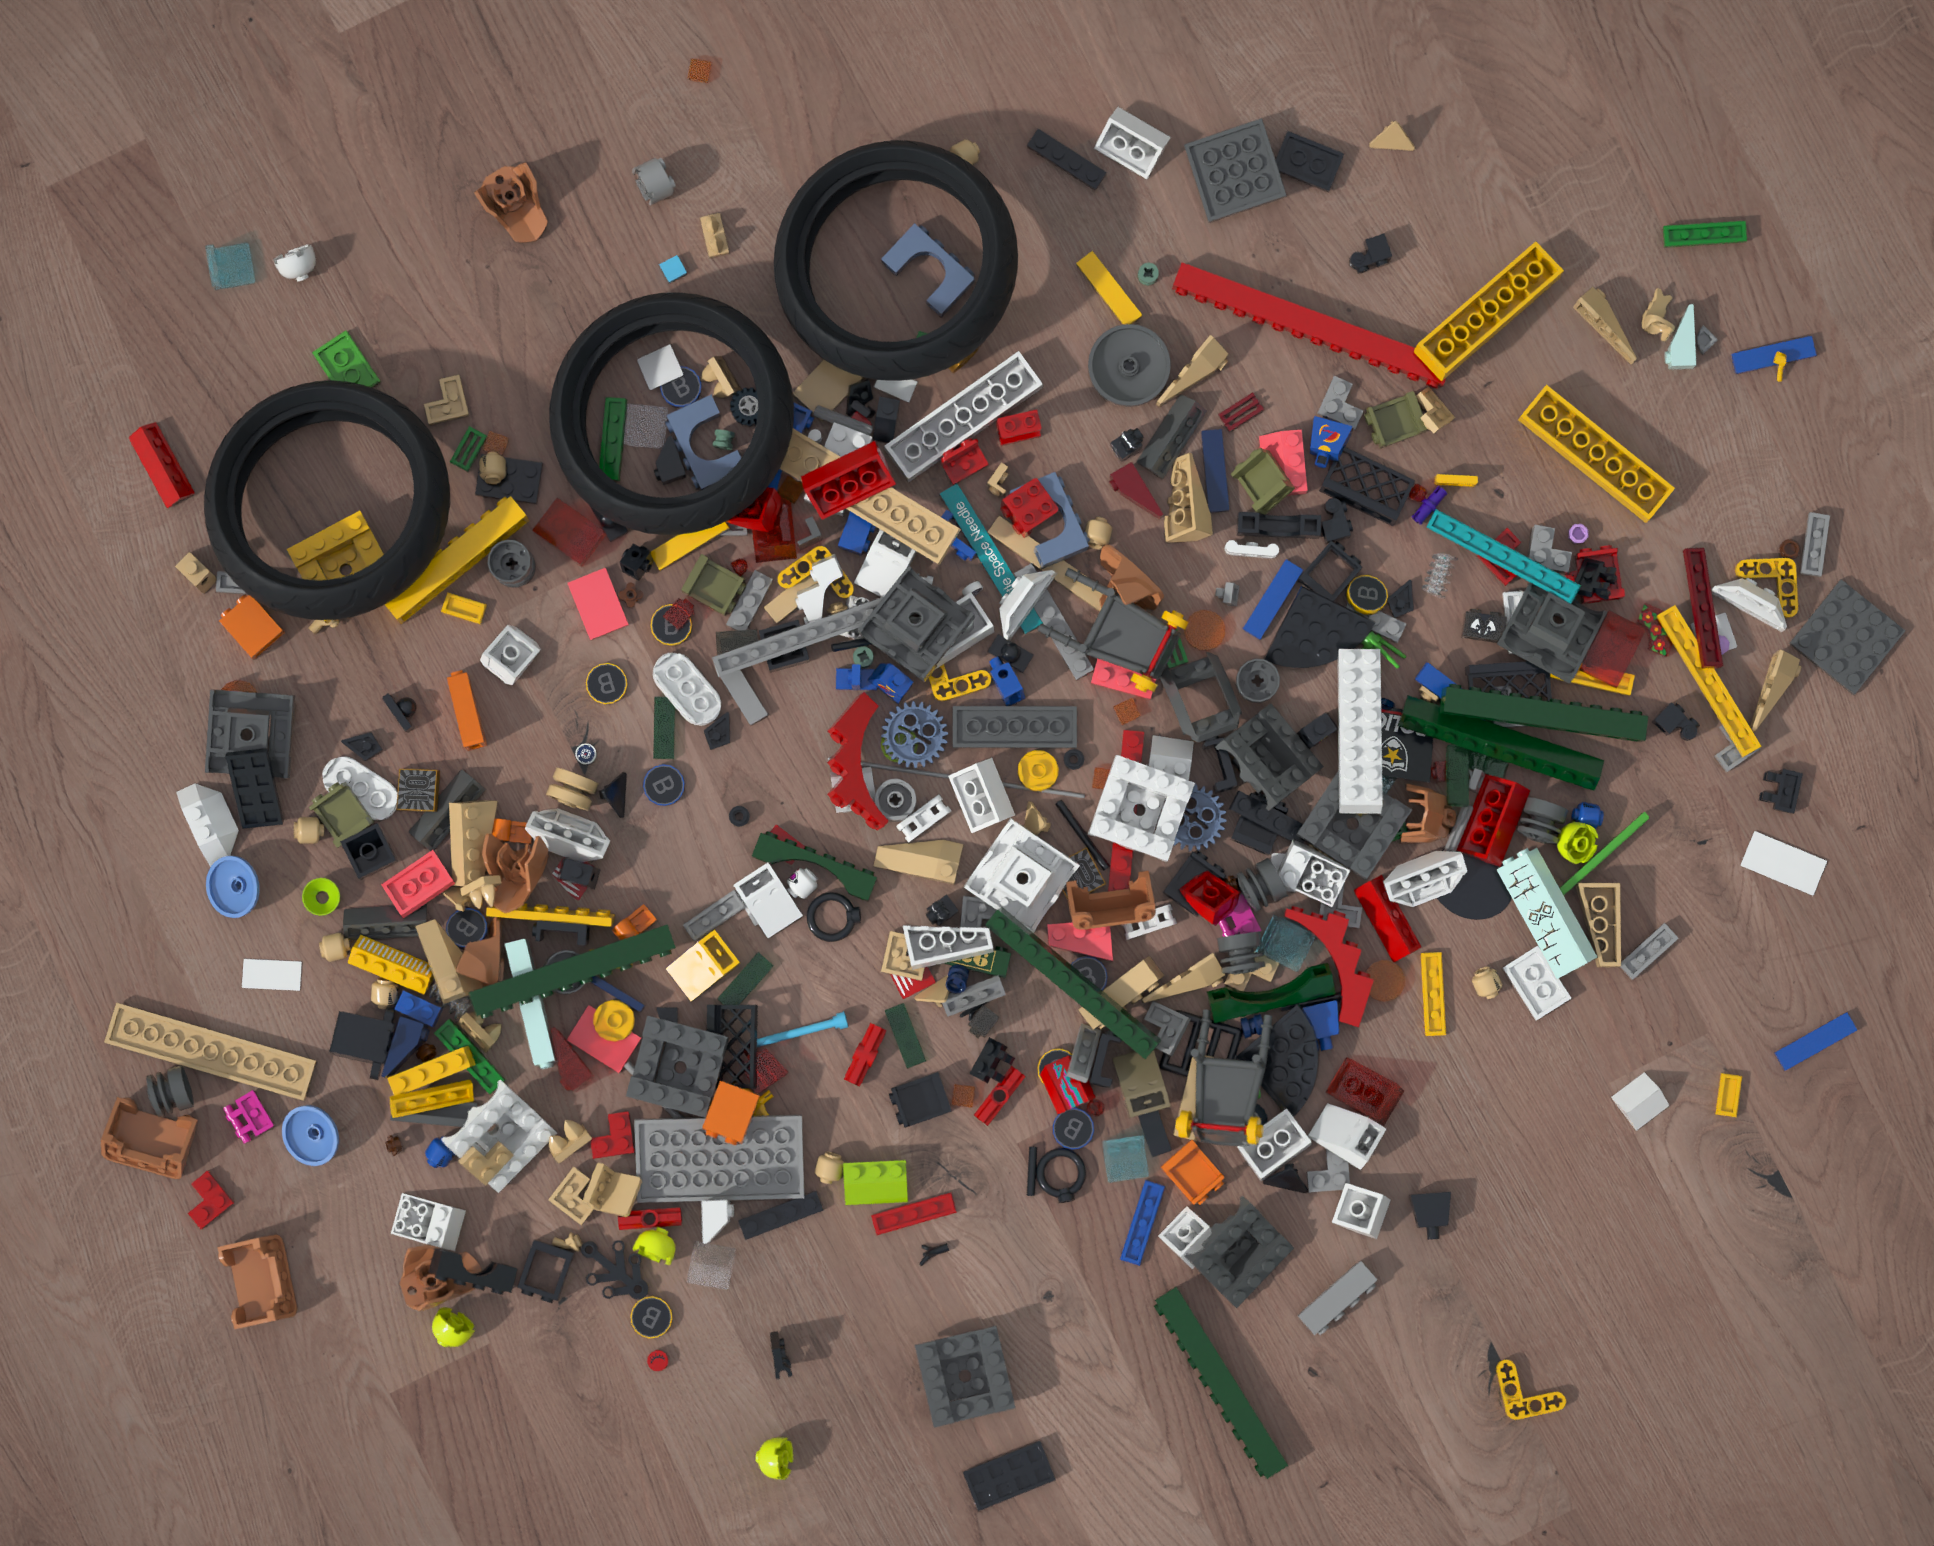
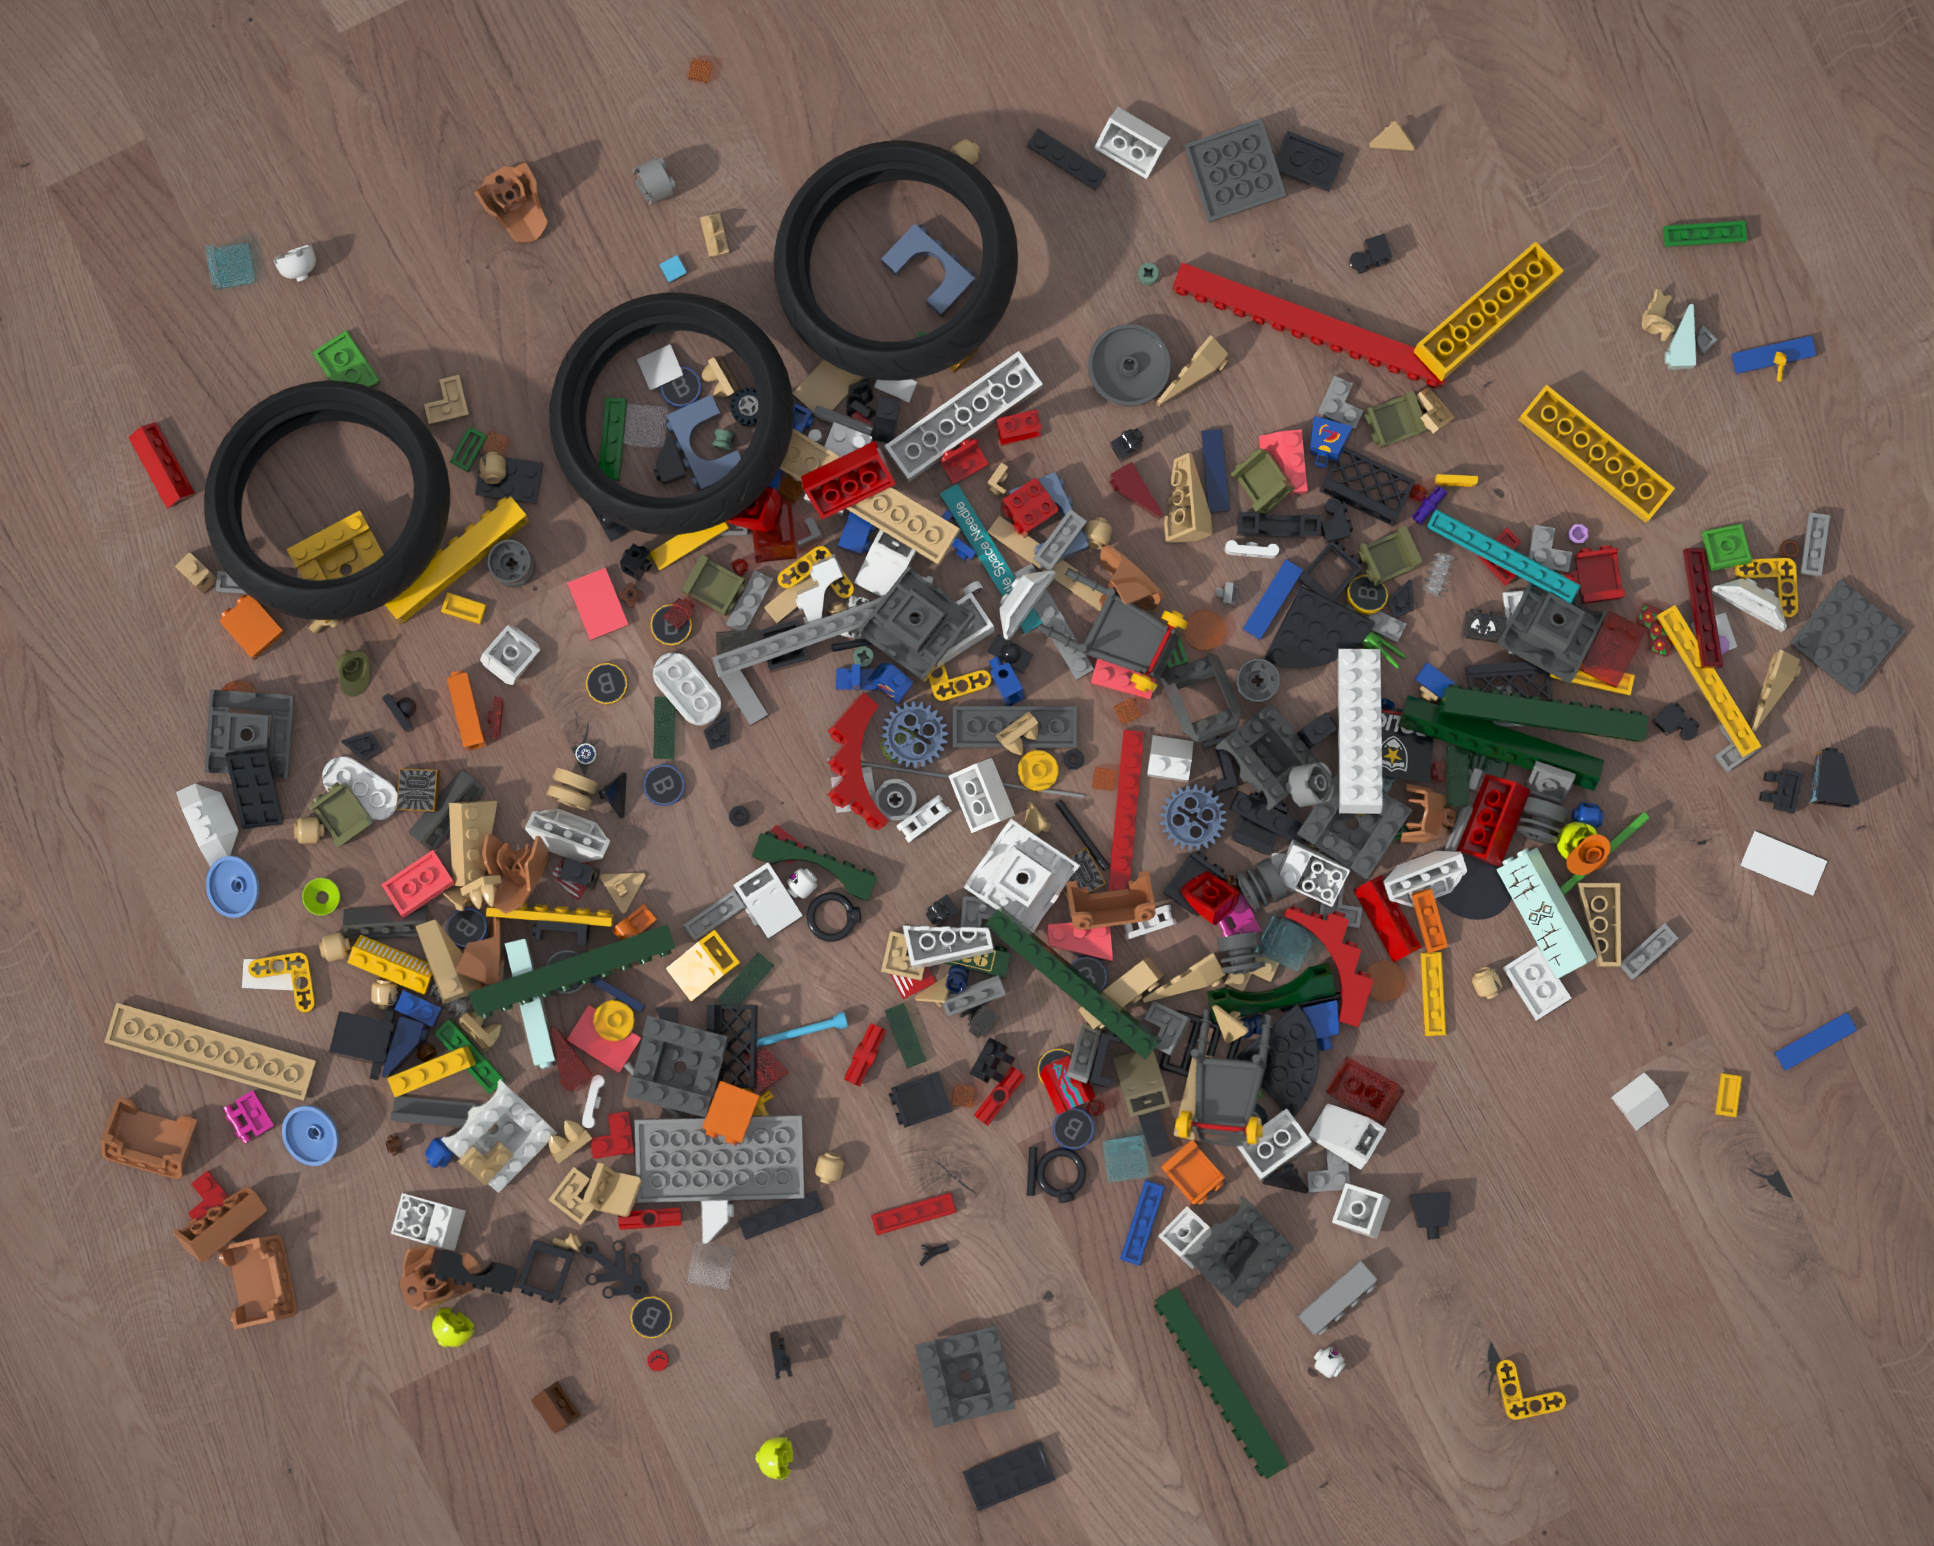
(169, 1091): dark grey wheel -> none
(221, 1224): none -> nougat wedge
(296, 973): none -> yellow beam
(353, 672): none -> olive piece
(368, 851): black slope -> none
(431, 1098): yellow plate -> none
(495, 718): none -> clear red plate
(511, 831): orange plate -> none
(555, 1407): none -> reddish brown panel
(569, 532): clear red slope -> none
(593, 1101): none -> white plate
(623, 887): none -> tan piece
(656, 1245): neon yellow cylinder -> none
(875, 1182): lime slope -> none
(928, 859): tan wedge -> none
(1011, 735): none -> tan tile
(1060, 540): none -> light grey plate
(1108, 289): yellow tile -> none
(1135, 784): white piece -> none
(1172, 436): dark grey panel -> none
(1229, 1026): none -> tan piece
(1255, 403): dark red tile -> none
(1310, 784): none -> light grey brick
(1329, 1362): none -> white head
(1390, 556): none -> olive panel
(1429, 920): none -> orange plate
(1550, 782): none -> light grey tile
(1589, 578): black plate -> none
(1589, 855): none -> orange piece
(1599, 315): tan wedge -> none
(1726, 547): none -> bright green tile
(1832, 780): none -> black slope

